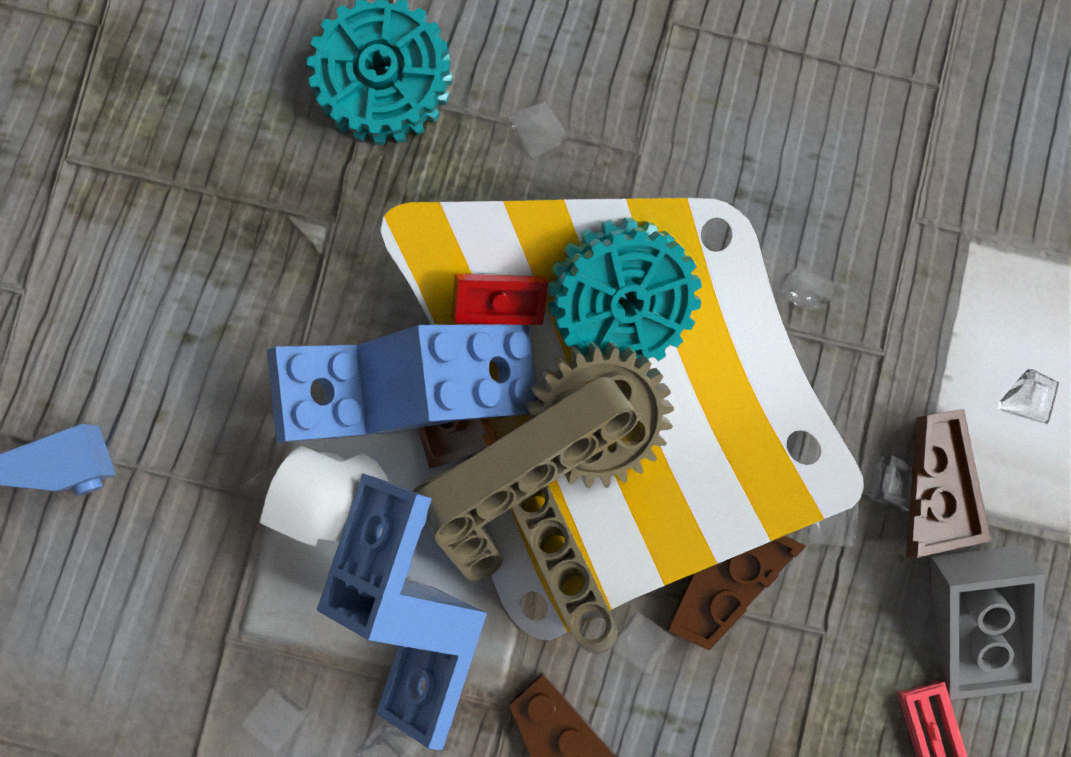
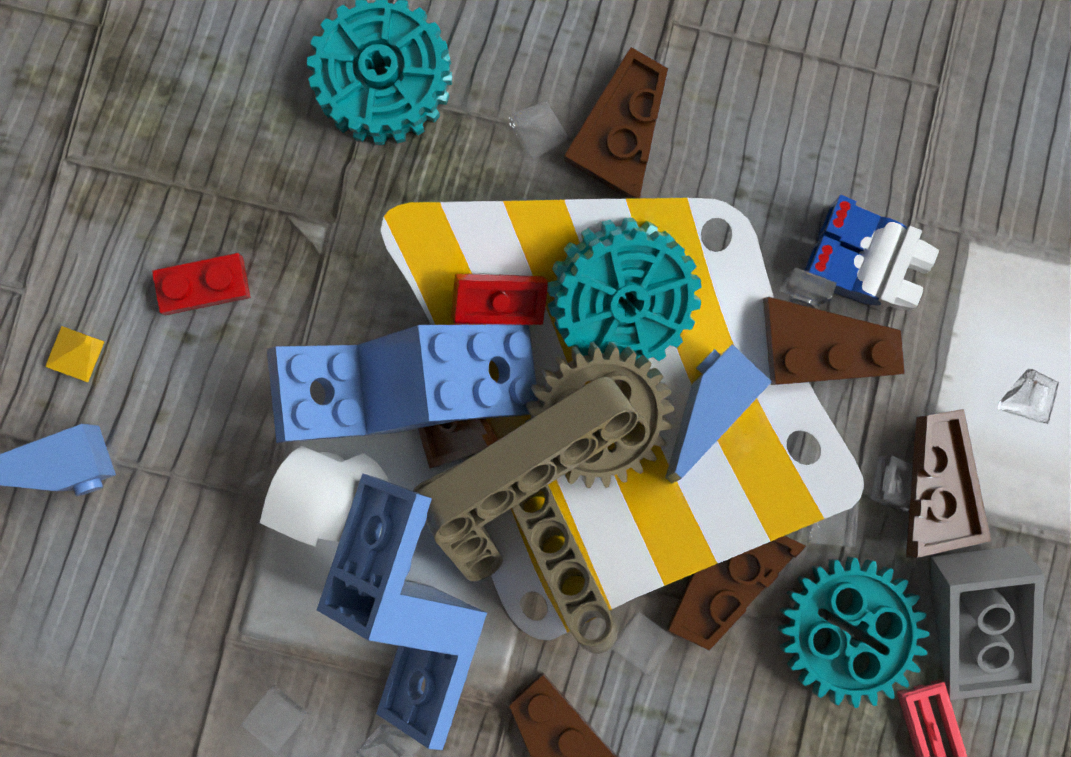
(74, 354): none -> yellow slope
(201, 284): none -> red plate
(621, 126): none -> reddish brown wing
(714, 403): none -> medium blue slope
(826, 346): none -> reddish brown wing
(833, 665): none -> teal gear
(870, 256): none -> hips

